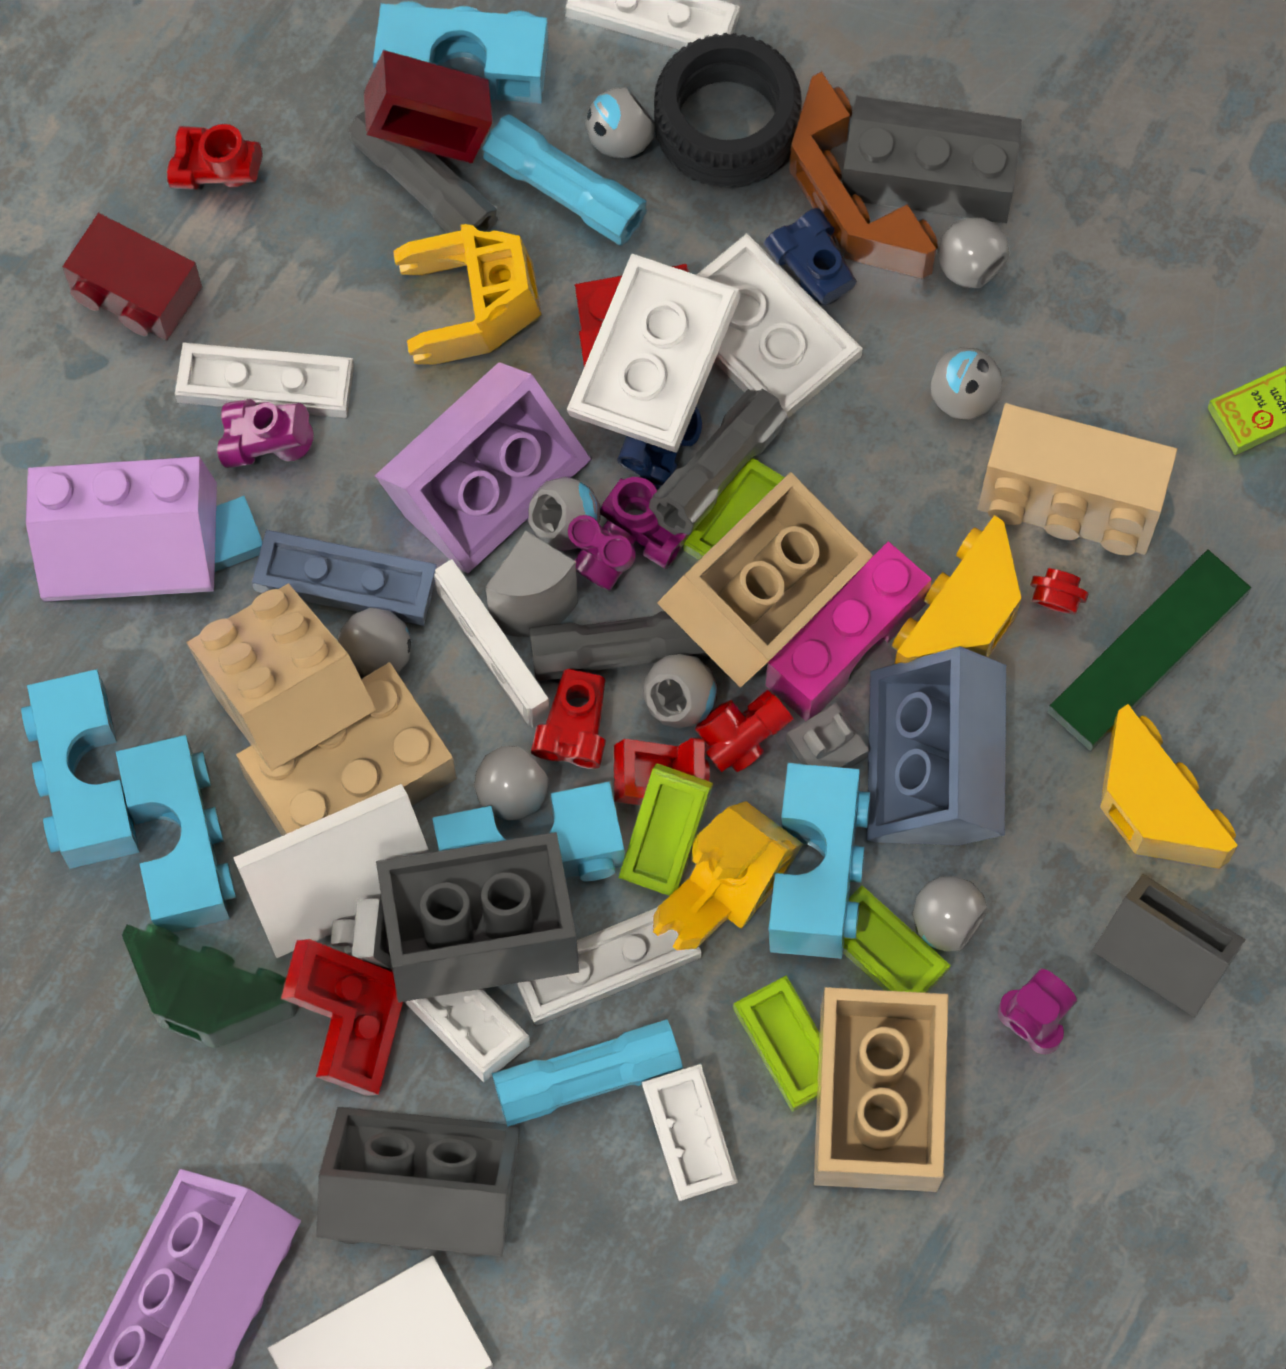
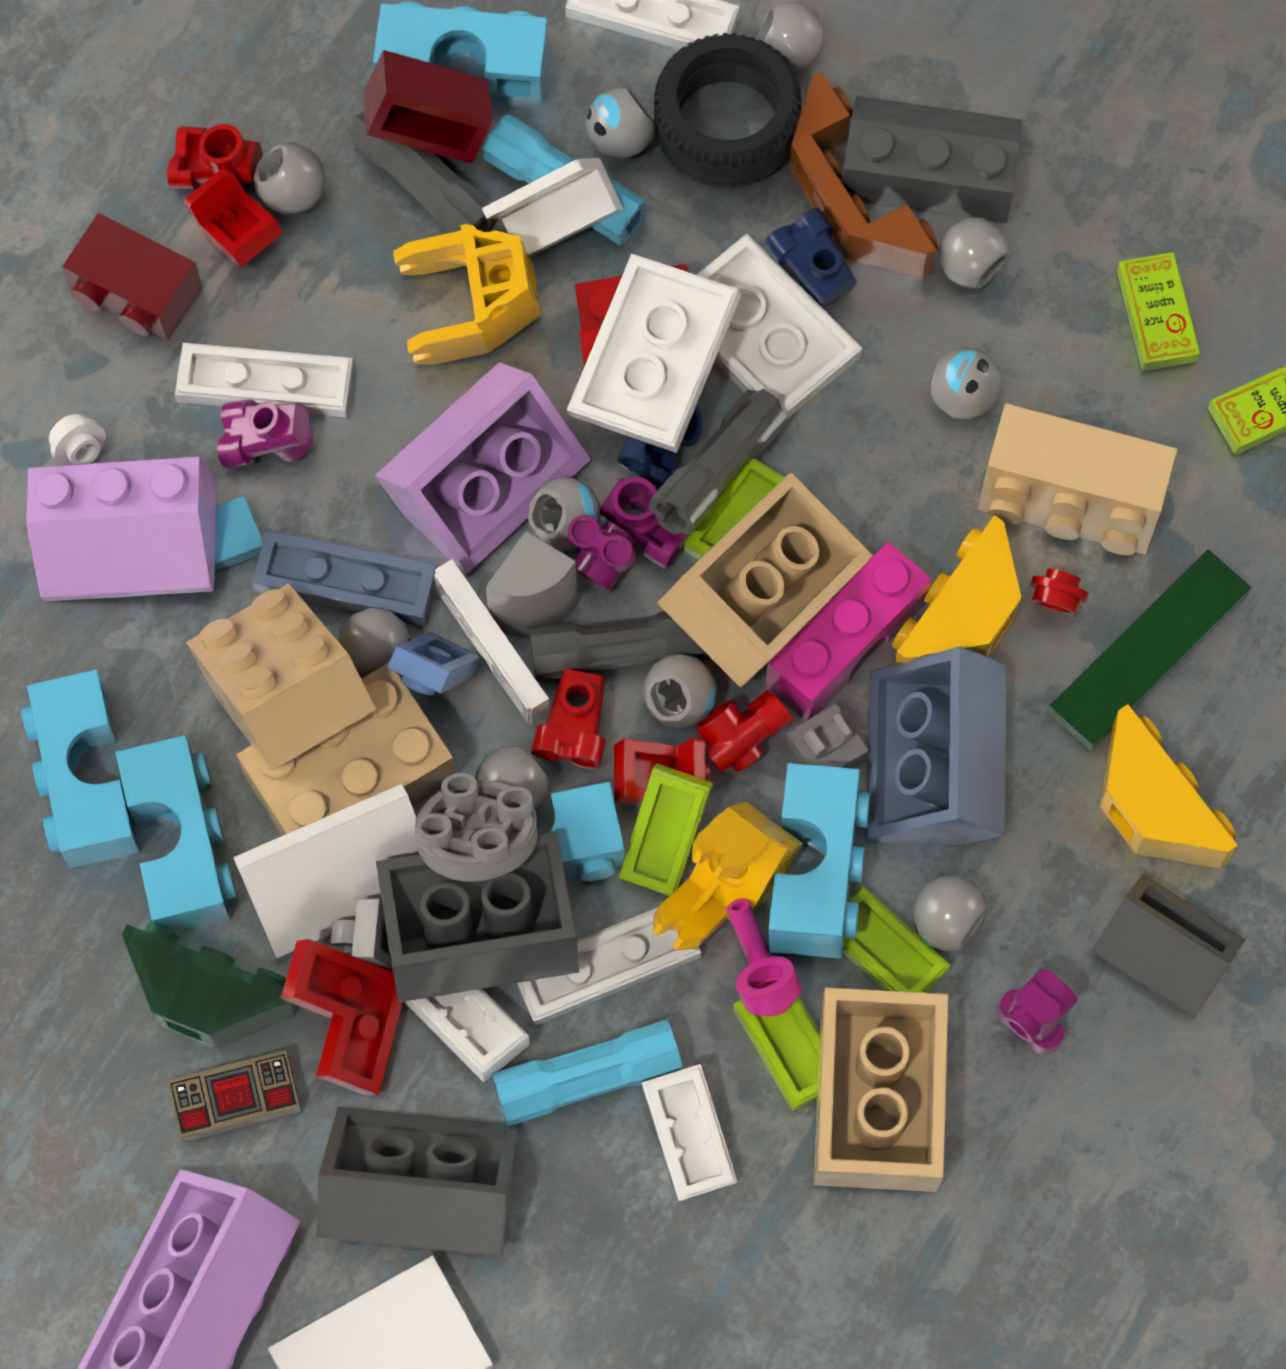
(76, 440): none -> white plate
(232, 217): none -> red bracket
(234, 1096): none -> tile
(289, 178): none -> light grey piece
(433, 664): none -> medium blue plate
(476, 828): none -> light grey tile
(557, 204): none -> white panel
(768, 982): none -> dark pink plate
(793, 32): none -> light grey piece
(1158, 311): none -> lime tile

